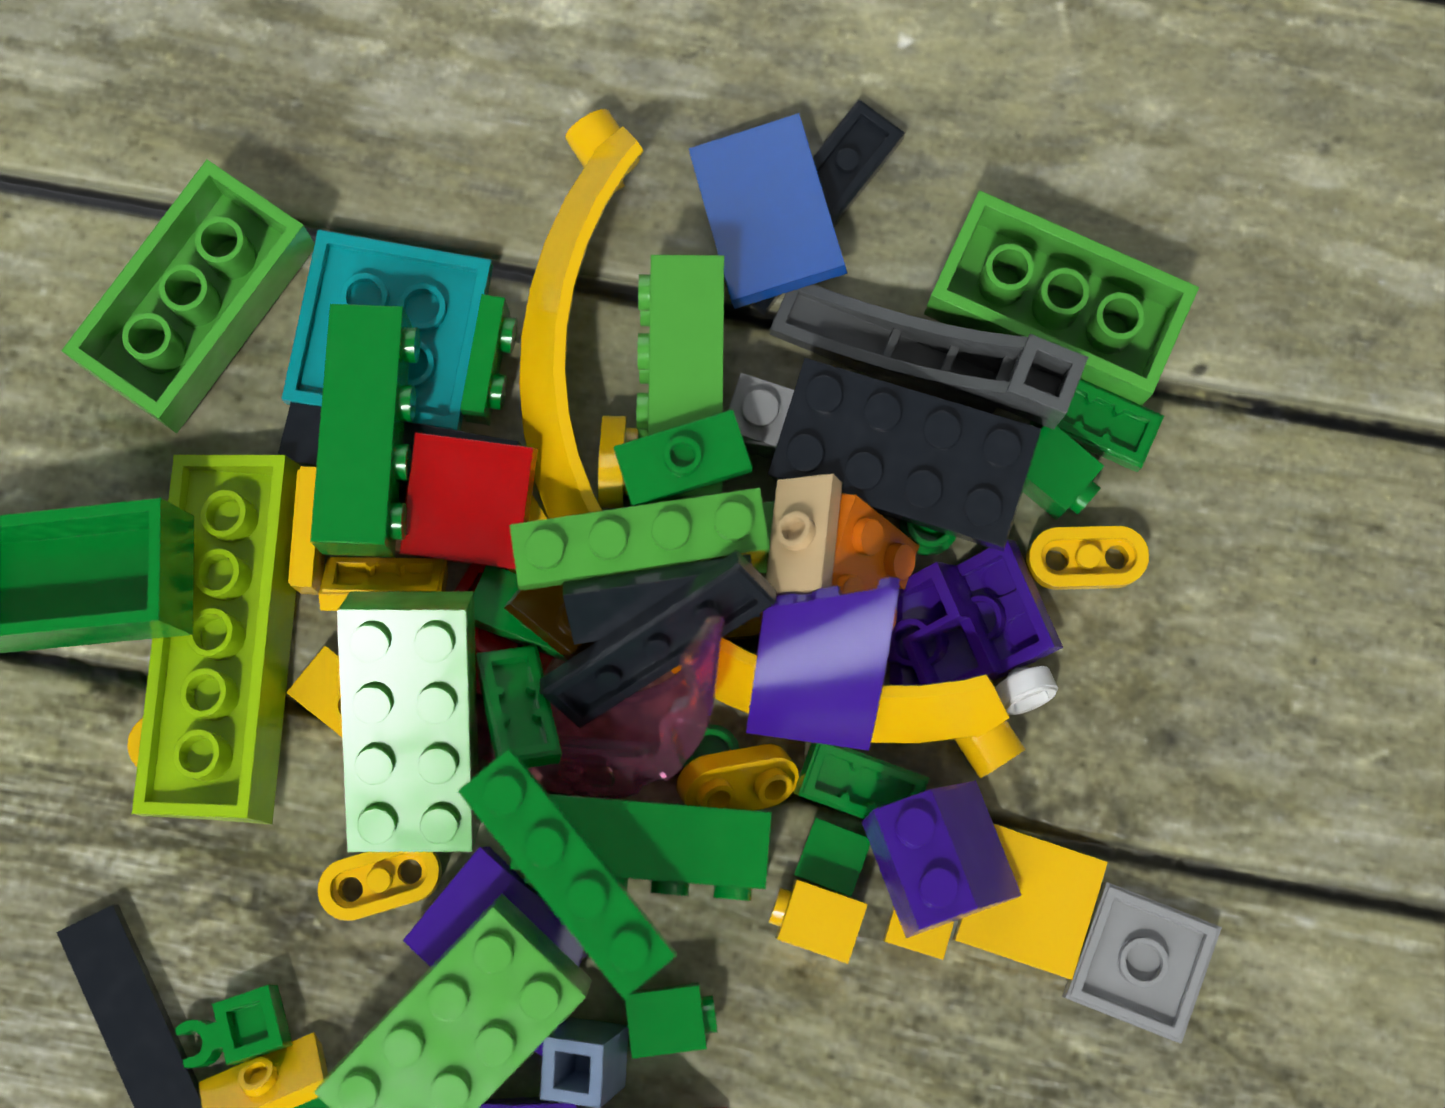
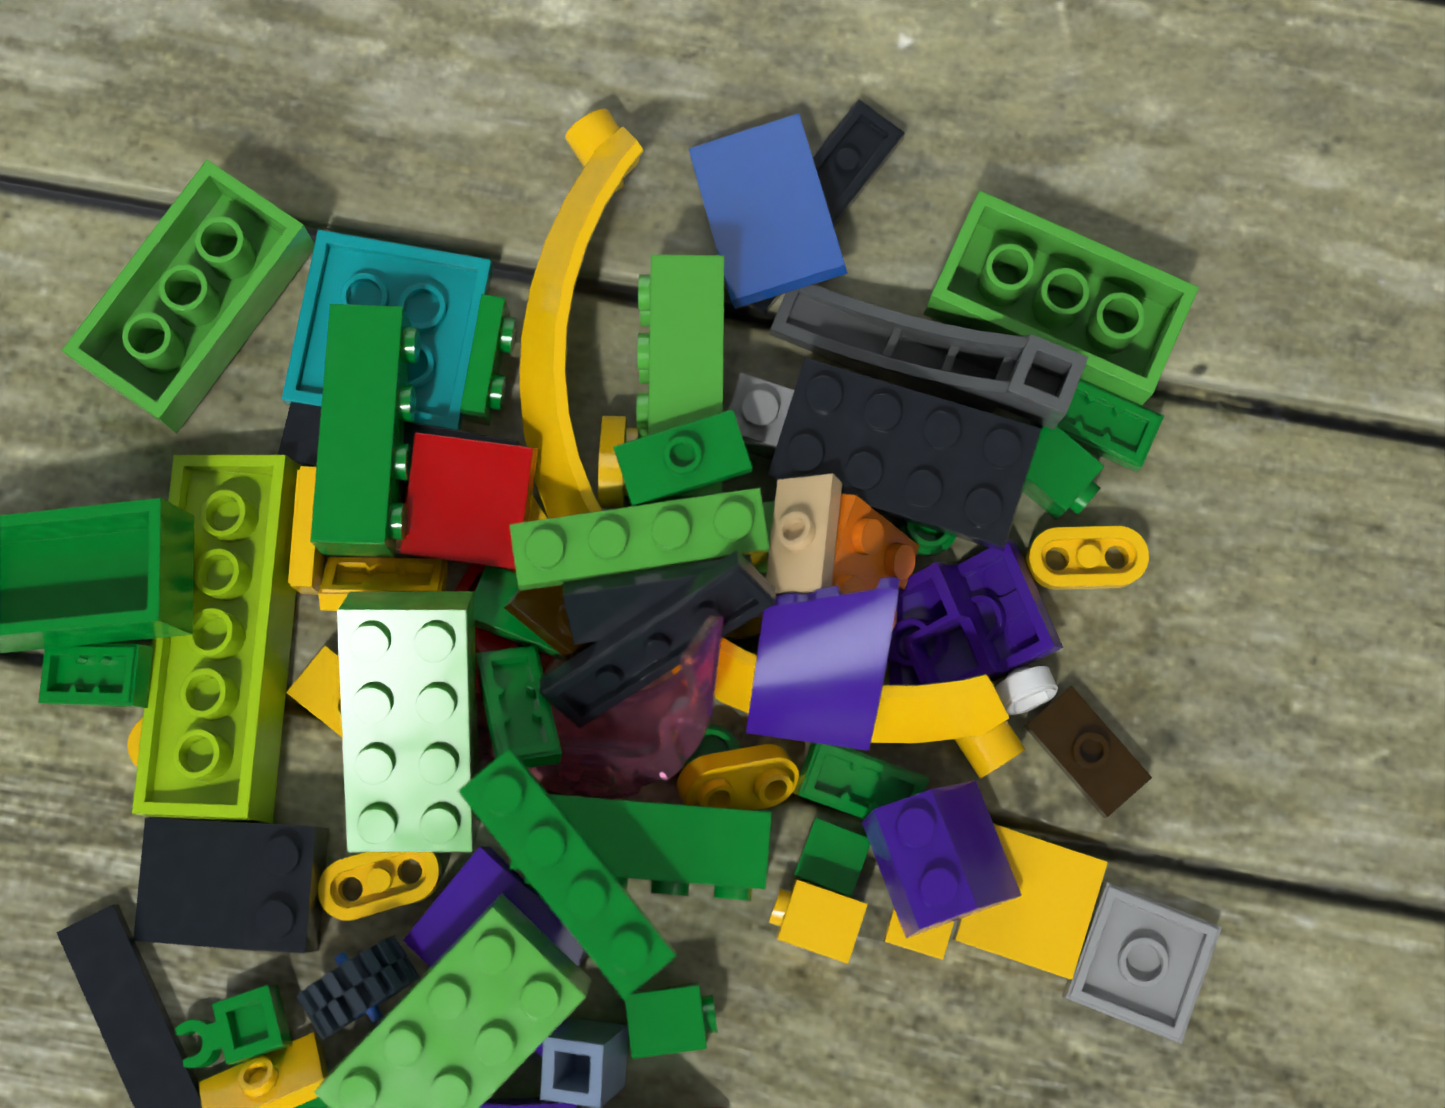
(96, 675): none -> green plate
(231, 885): none -> black slope
(357, 986): none -> black wheel
(1088, 752): none -> dark brown plate

